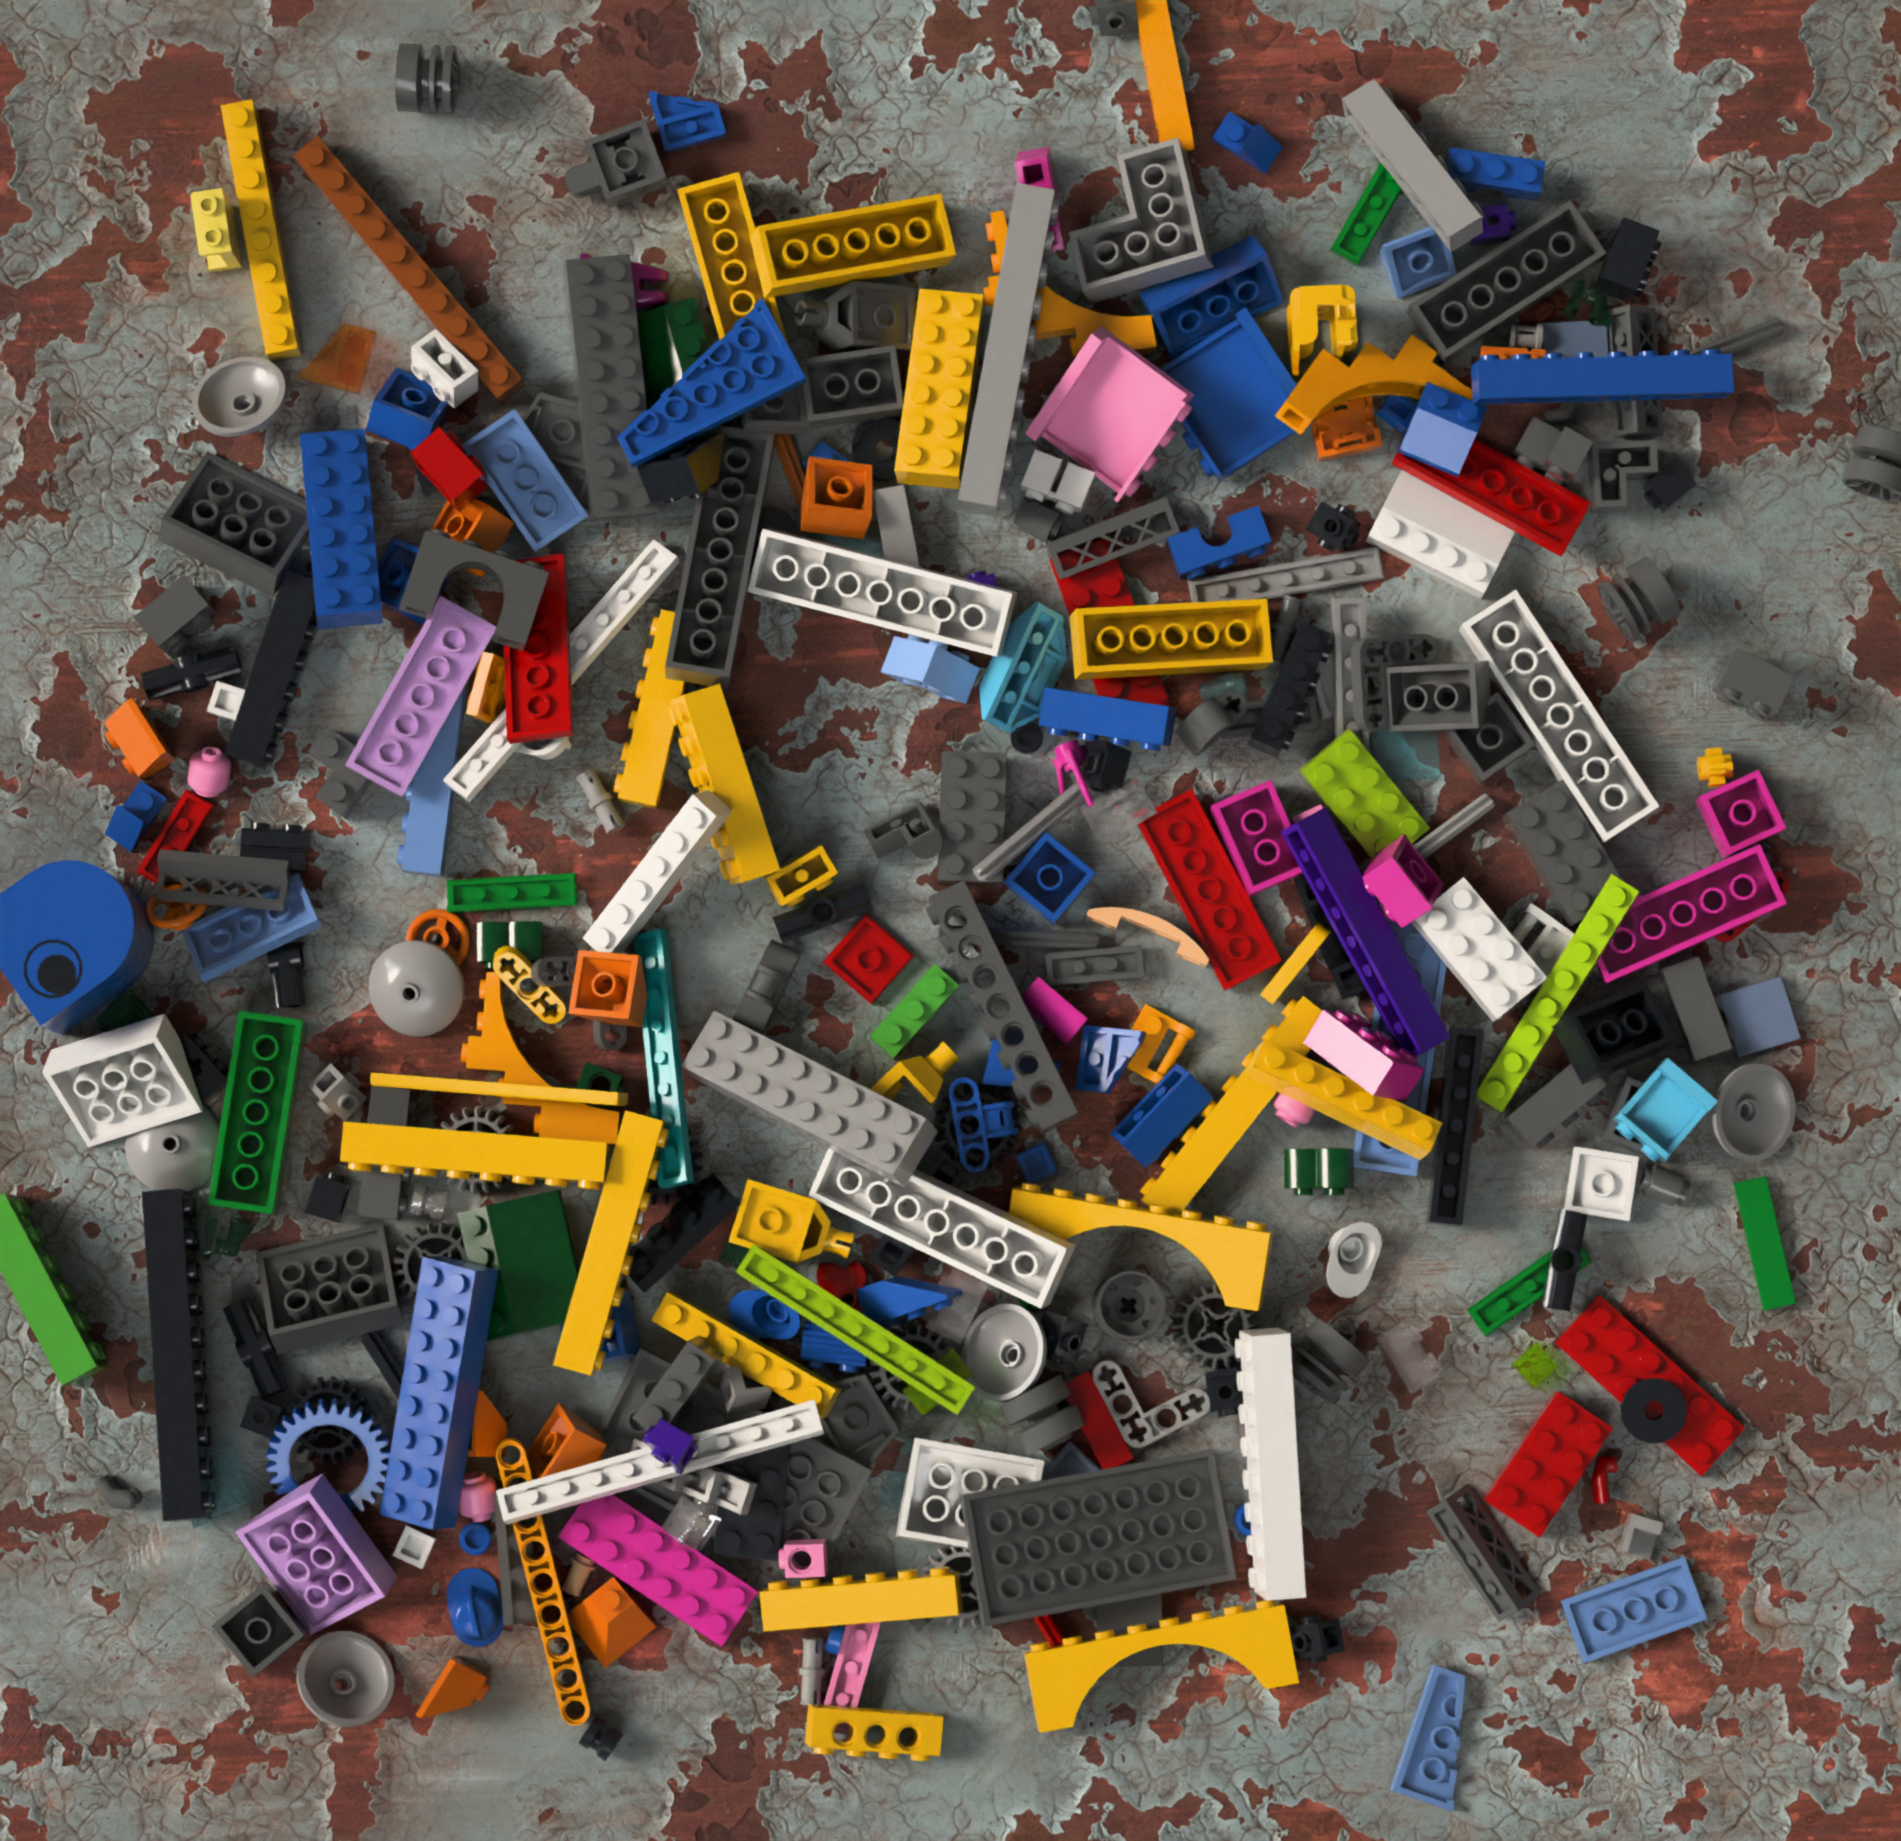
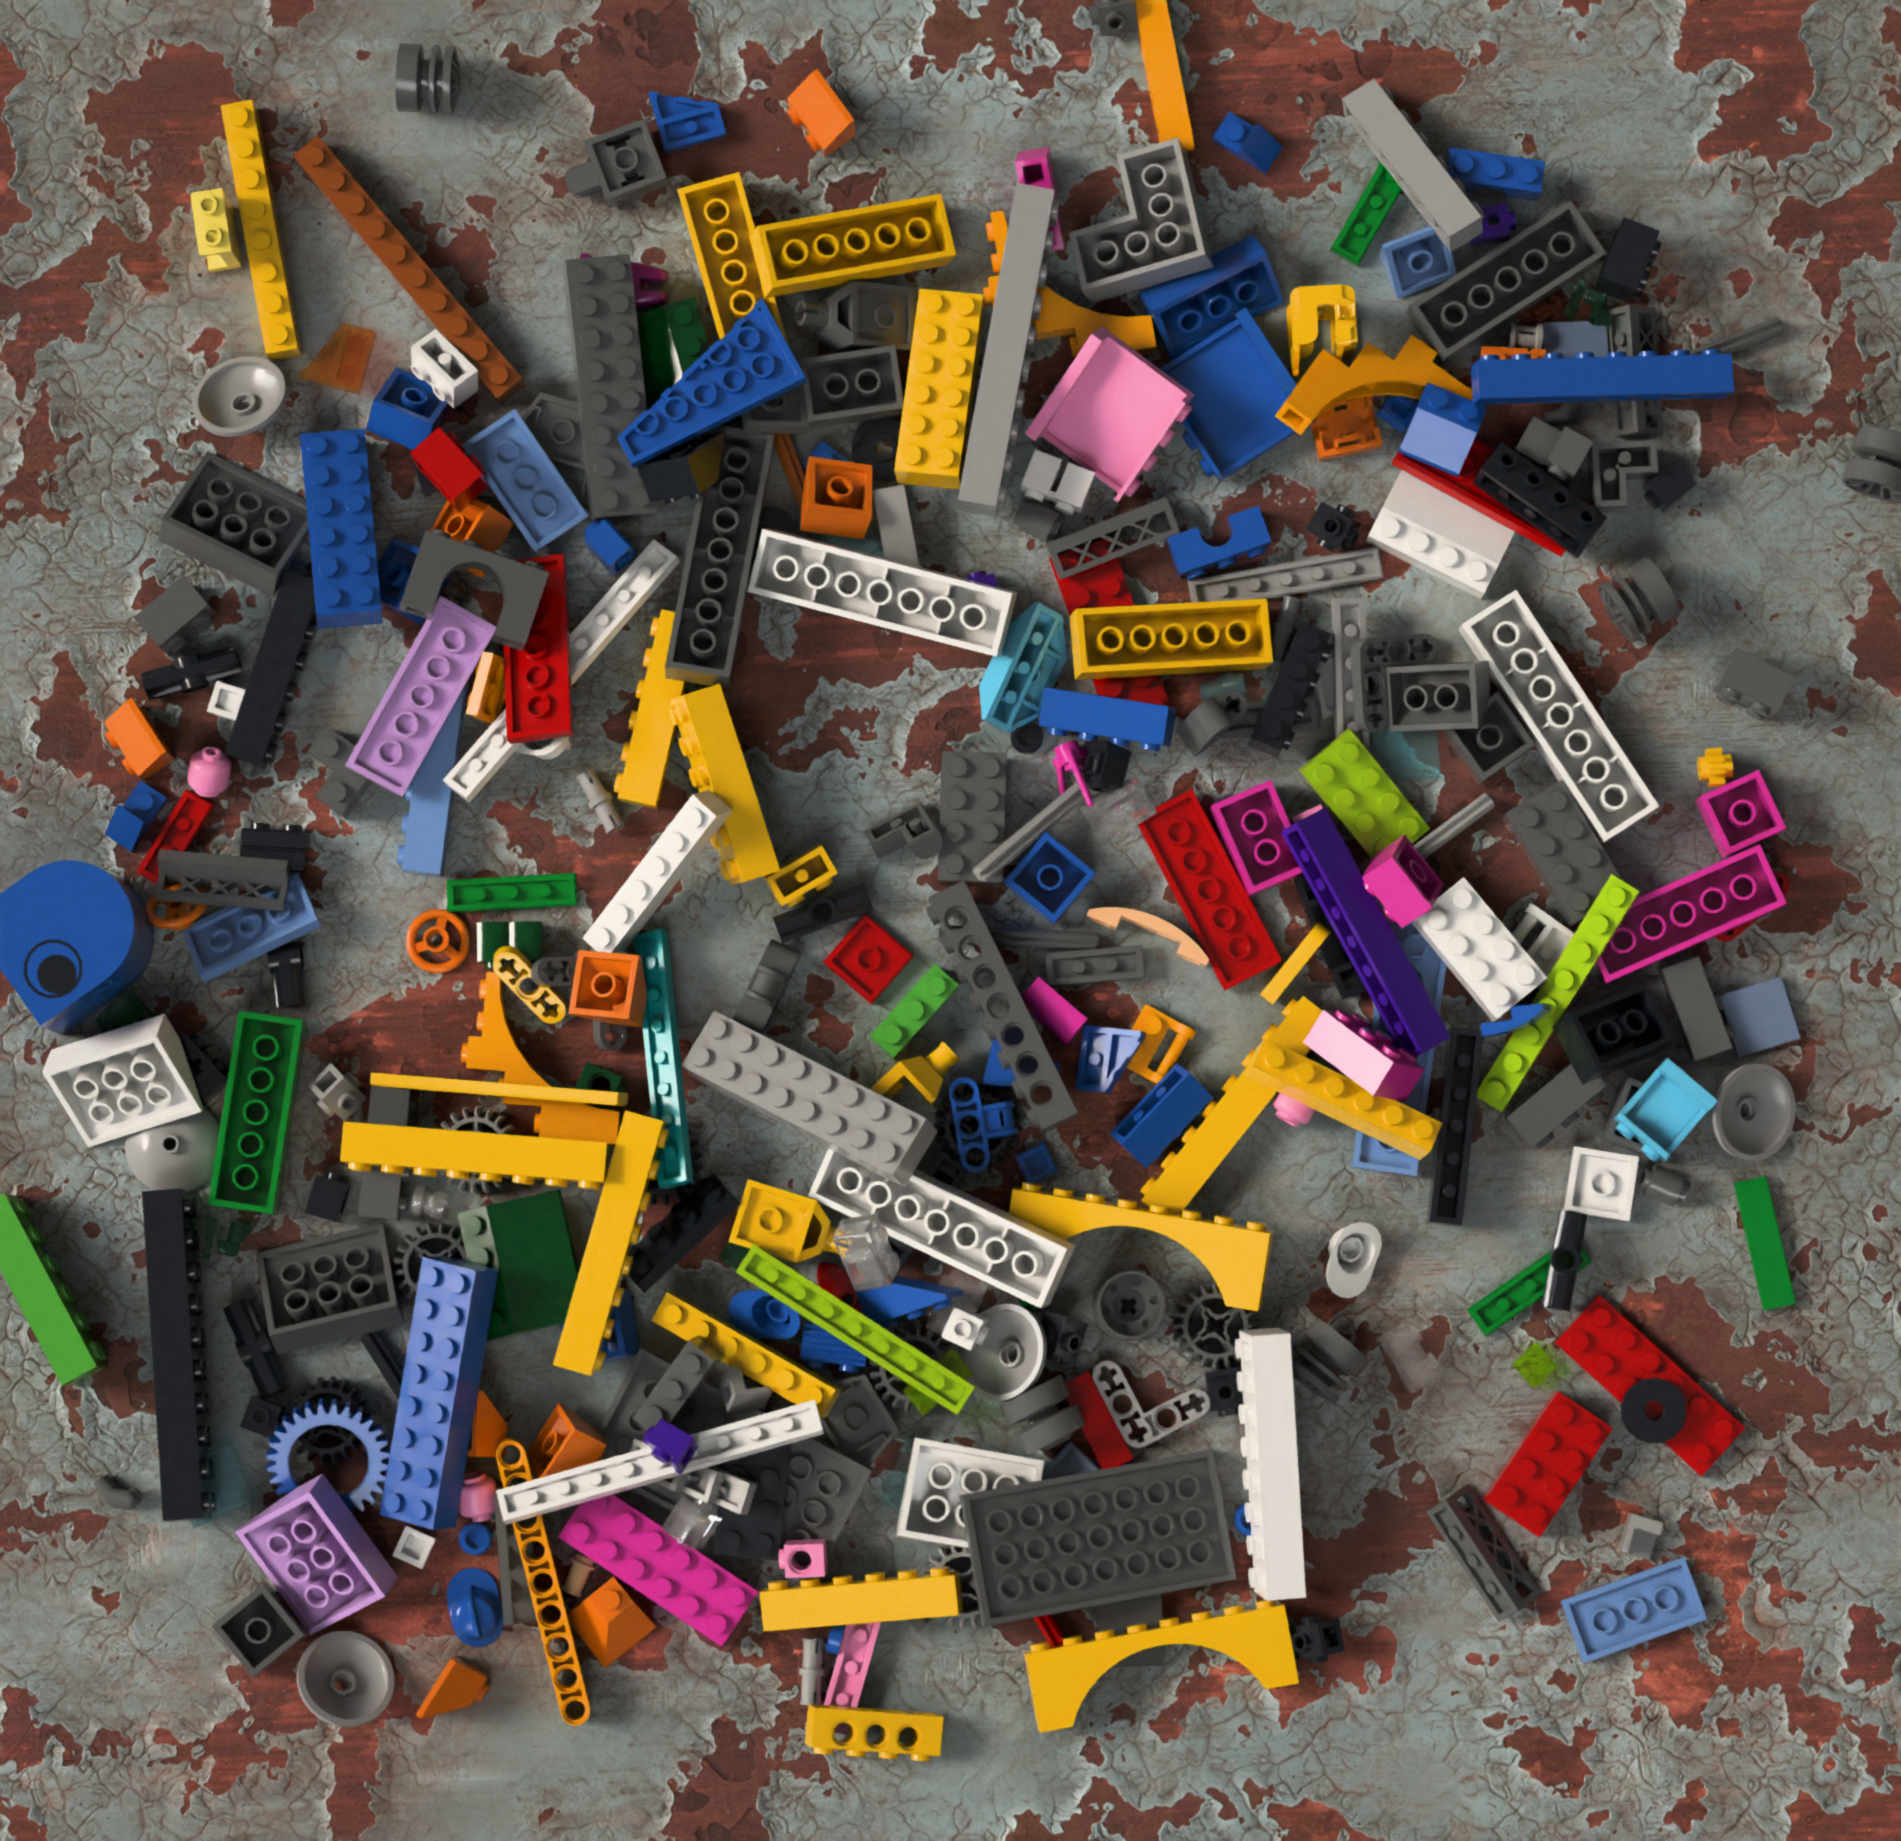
(433, 978): light grey dish -> none
(608, 545): none -> blue brick
(608, 1741): black wheel -> none
(820, 114): none -> orange slope
(866, 1252): none -> clear brick
(930, 667): light blue brick -> none
(966, 1329): none -> white bracket
(1319, 1169): dark green brick -> none
(1430, 1752): medium blue wing -> none
(1521, 1017): none -> blue slope
(1539, 499): none -> black brick
(1600, 1478): red arm -> none

